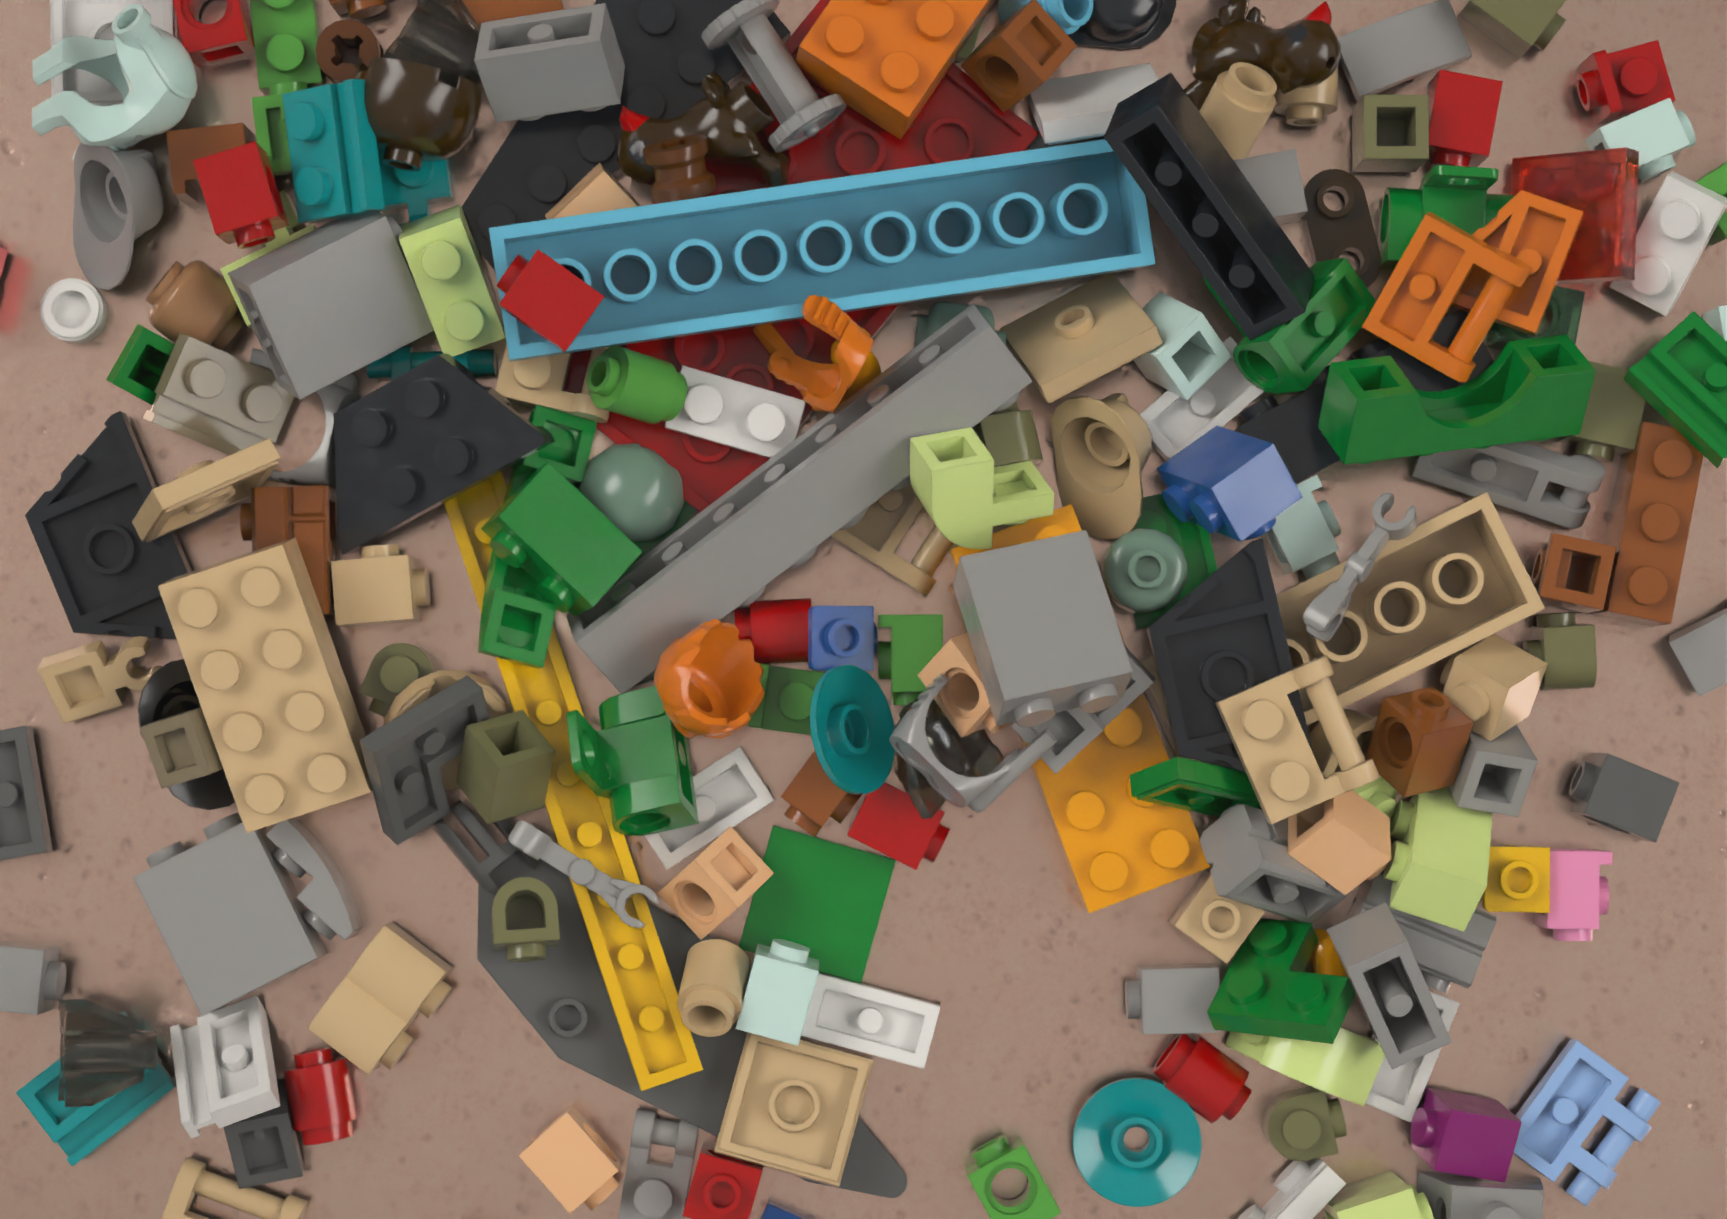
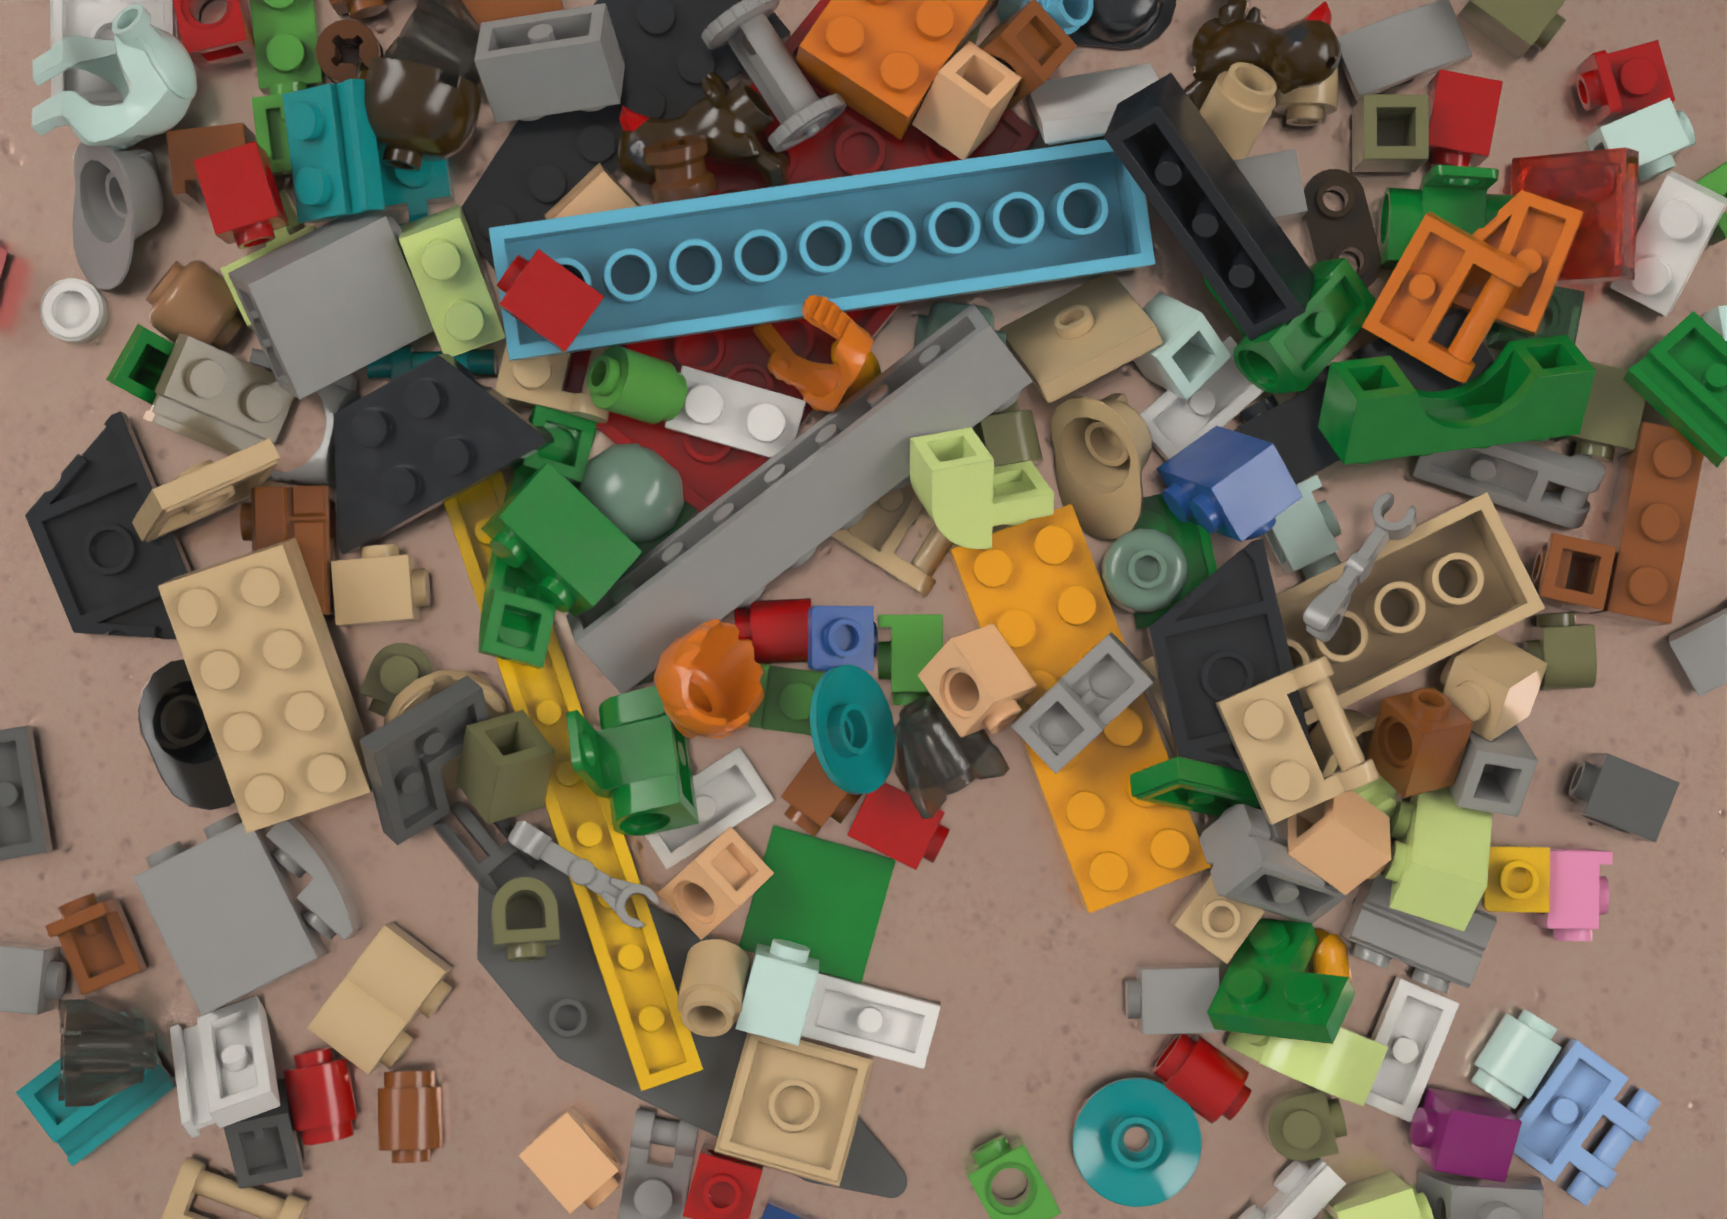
(90, 680): tan plate -> none
(97, 942): none -> dark orange bracket
(181, 748): dark tan tile -> none
(410, 1115): none -> dark orange brick
(966, 100): none -> light nougat brick
(976, 792): light grey helmet -> none
(1042, 629): light grey brick -> none
(1389, 985): light grey brick -> none
(1516, 1058): none -> light aqua brick

